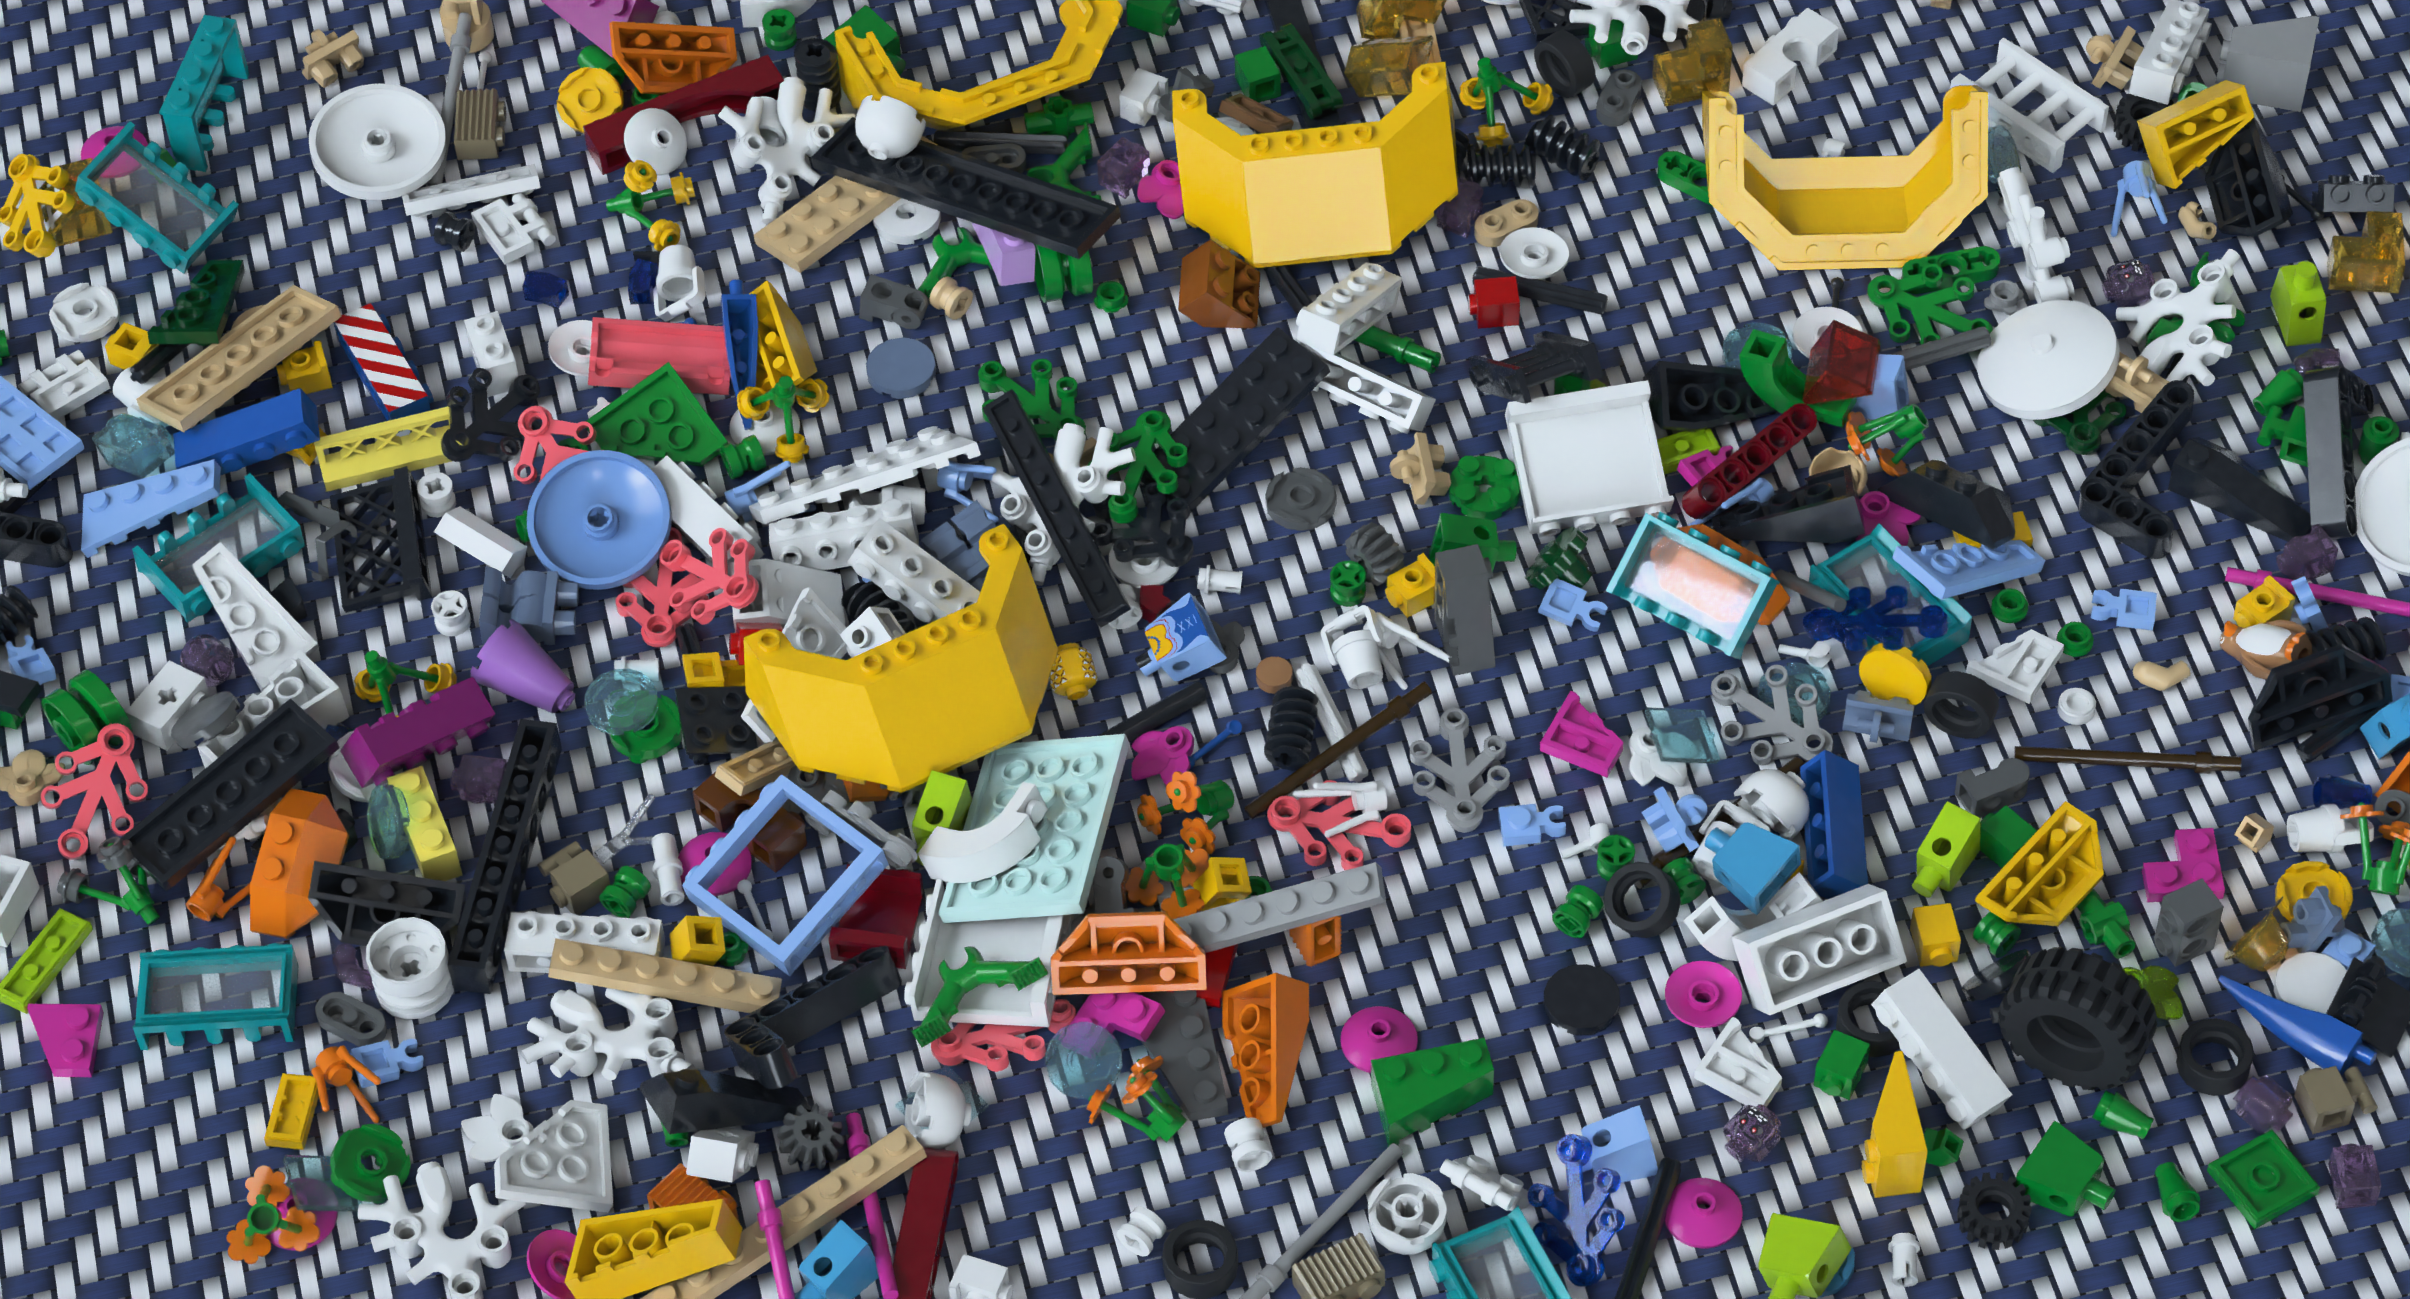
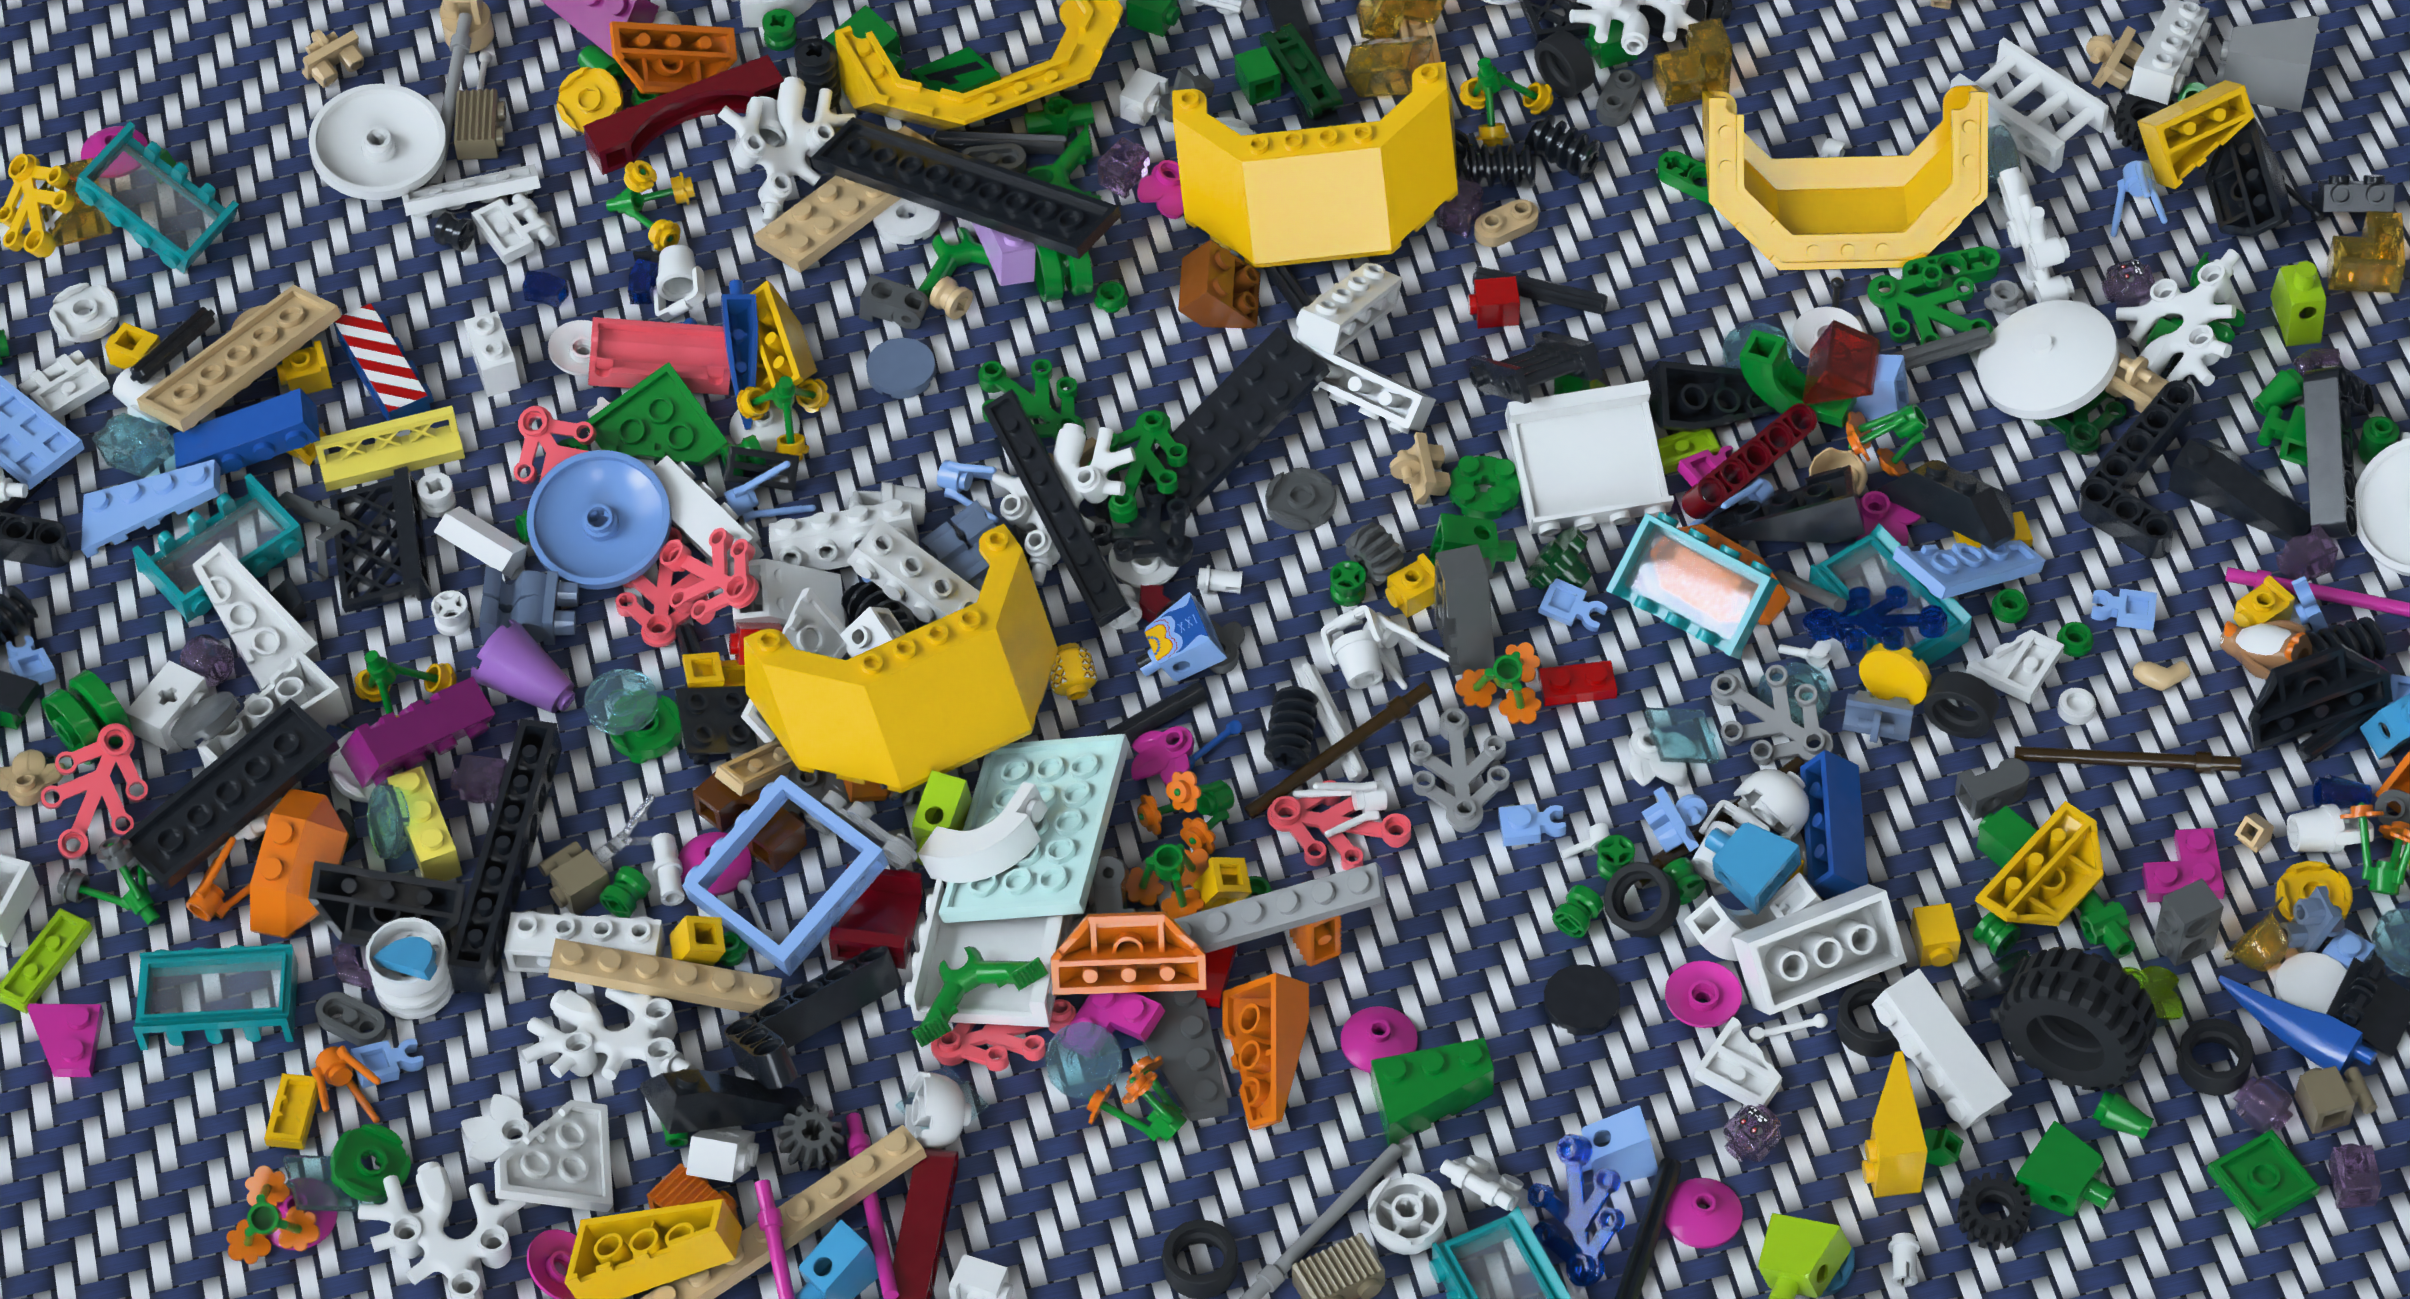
(204, 308): dark green wing -> none
(212, 54): teal window -> none
(409, 956): none -> dark azure tile
(486, 420): black plant -> none
(643, 143): white dish -> none
(648, 667): white pin -> none
(730, 464): none -> black tile
(870, 471): white wing -> none
(888, 127): white cylinder -> none
(956, 72): none -> green tile
(1141, 1231): white wheel -> none
(1247, 1141): white wheel -> none
(1255, 114): medium nougat tile -> none
(1274, 674): medium nougat tile -> none
(1402, 349): green pin -> none
(1507, 673): none -> orange plant
(1534, 253): white dish -> none
(1577, 683): none -> red plate
(1582, 738): dark pink wing -> none
(1771, 69): white arch -> none
(1841, 1065): green brick -> none
(1947, 850): lime torso -> none
(2177, 1195): green cone -> none
(2194, 227): tan arm -> none

